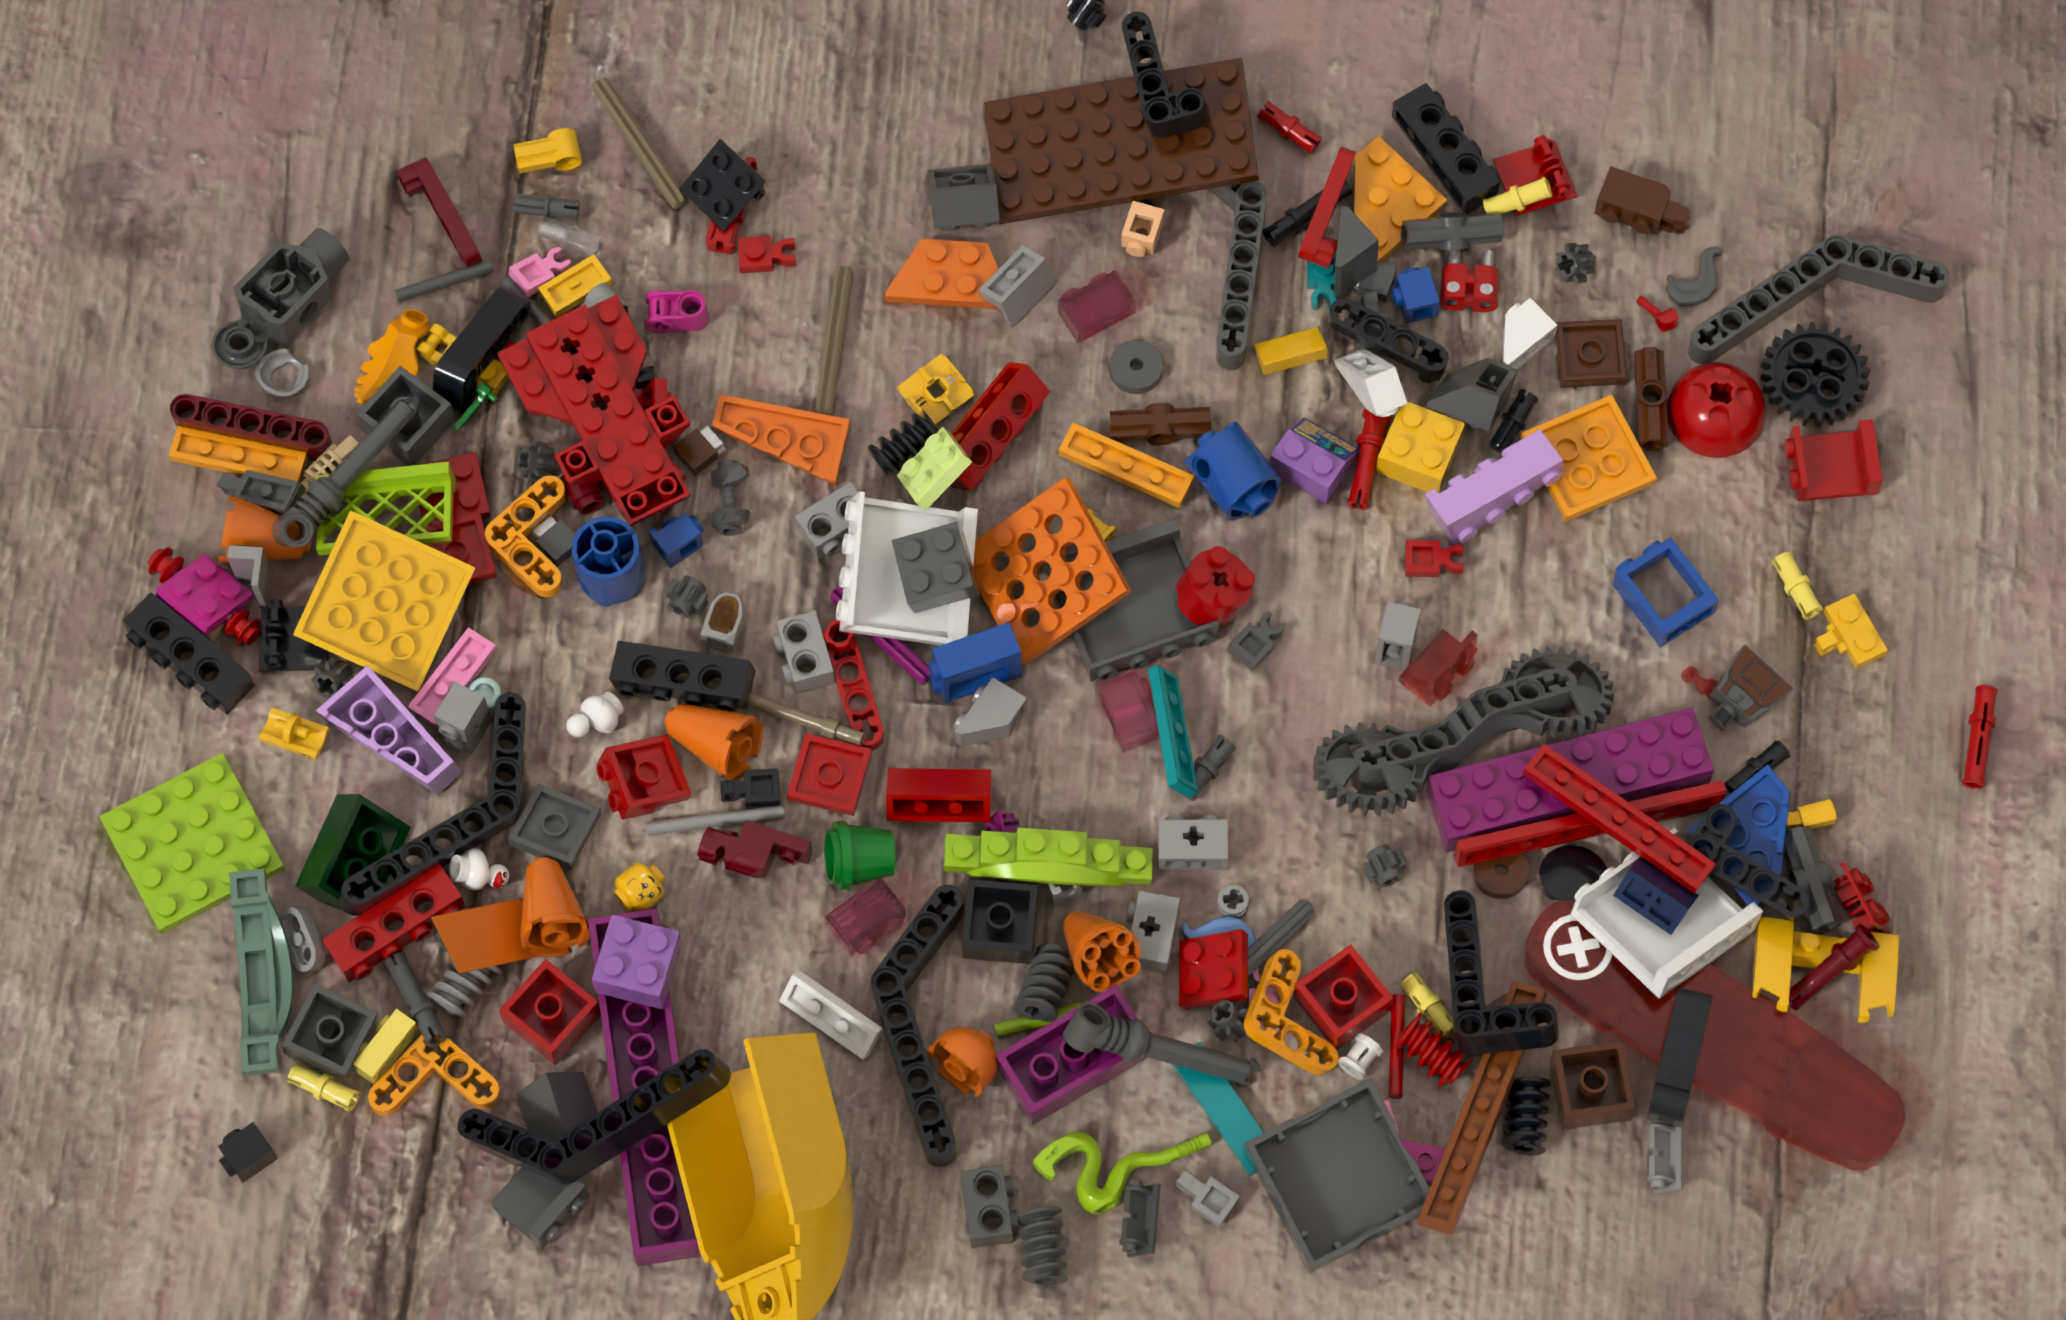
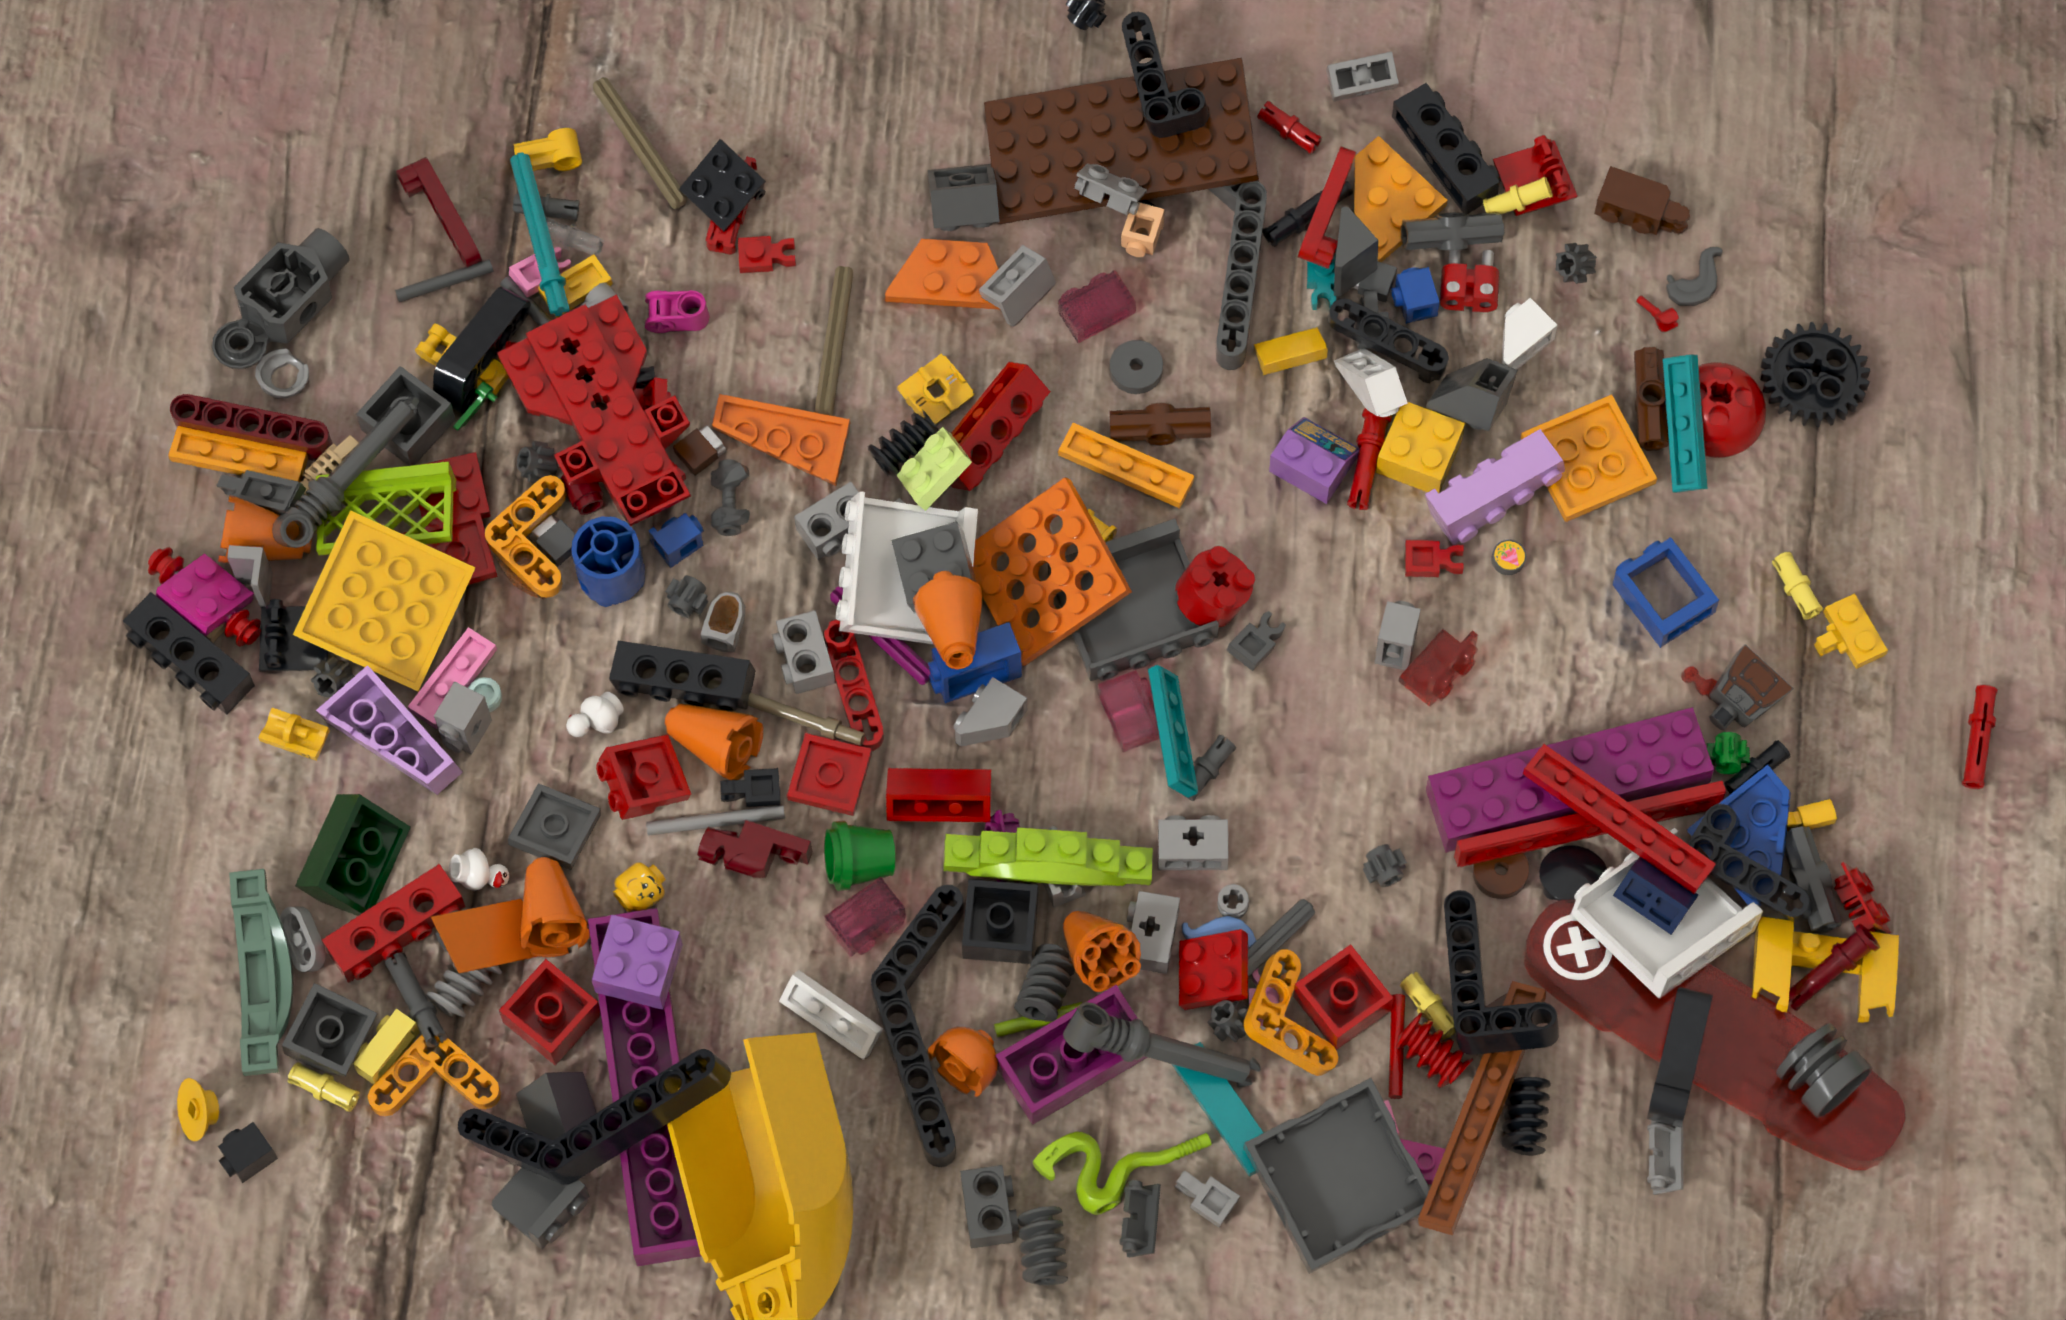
(187, 841): lime plate -> none
(196, 1109): none -> yellow piece
(391, 351): light orange plant -> none
(453, 828): black beam -> none
(552, 281): none -> teal axle
(951, 615): none -> orange cone
(1124, 192): none -> light grey hinge
(1234, 472): blue cylinder -> none
(1362, 76): none -> light grey brick
(1369, 1049): white bush -> none
(1406, 759): dark grey beam -> none
(1508, 557): none -> tile
(1513, 421): black axle -> none
(1591, 353): reddish brown tile -> none
(1592, 1085): reddish brown brick -> none
(1685, 423): none -> teal tile
(1728, 752): none -> green gear
(1802, 286): dark grey beam -> none
(1825, 1072): none -> dark grey wheel
(1834, 463): red panel -> none

